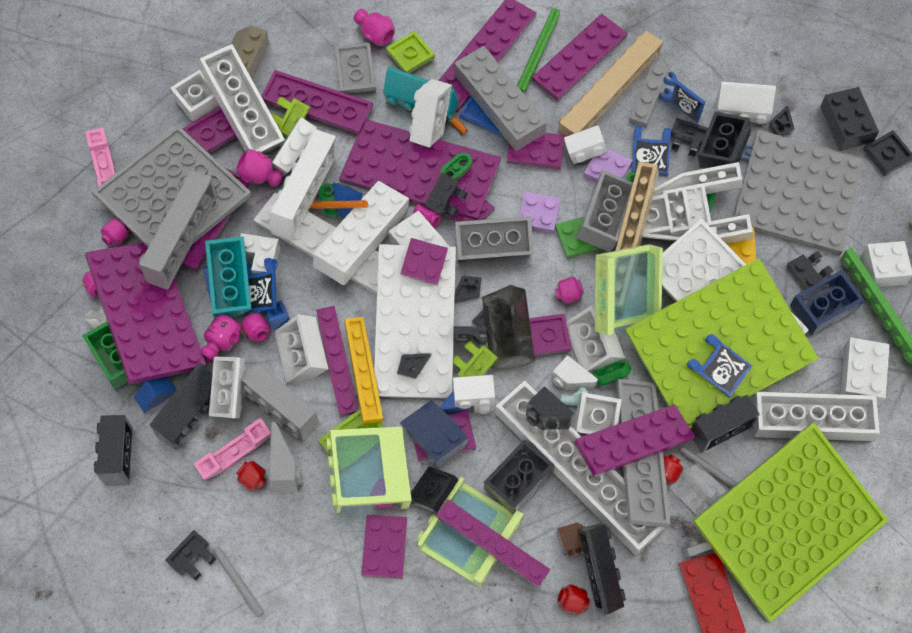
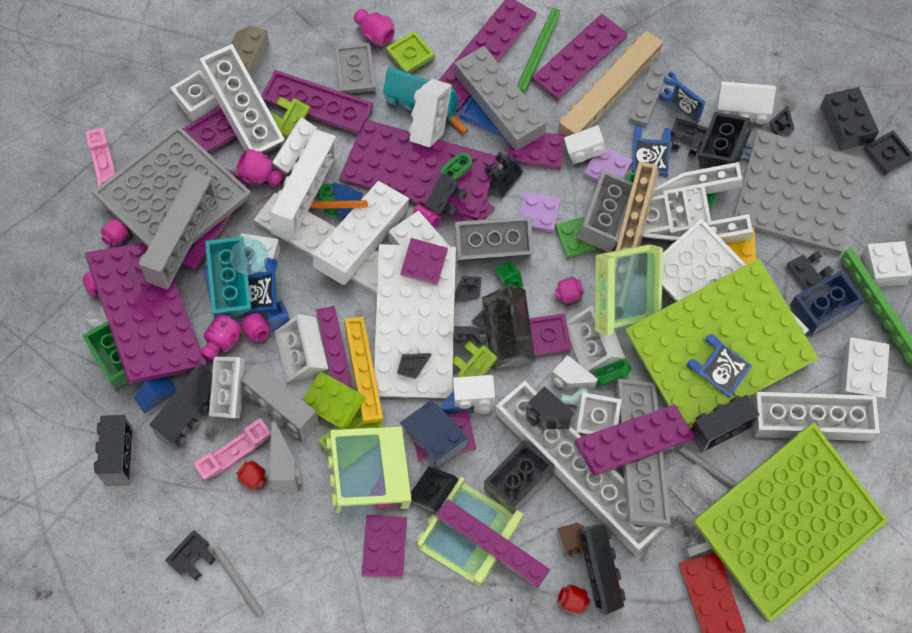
(251, 264): none -> clear light blue dish
(333, 400): none -> lime plate
(503, 178): none -> black plate
(509, 274): none -> green bracket
(672, 468): red head -> none

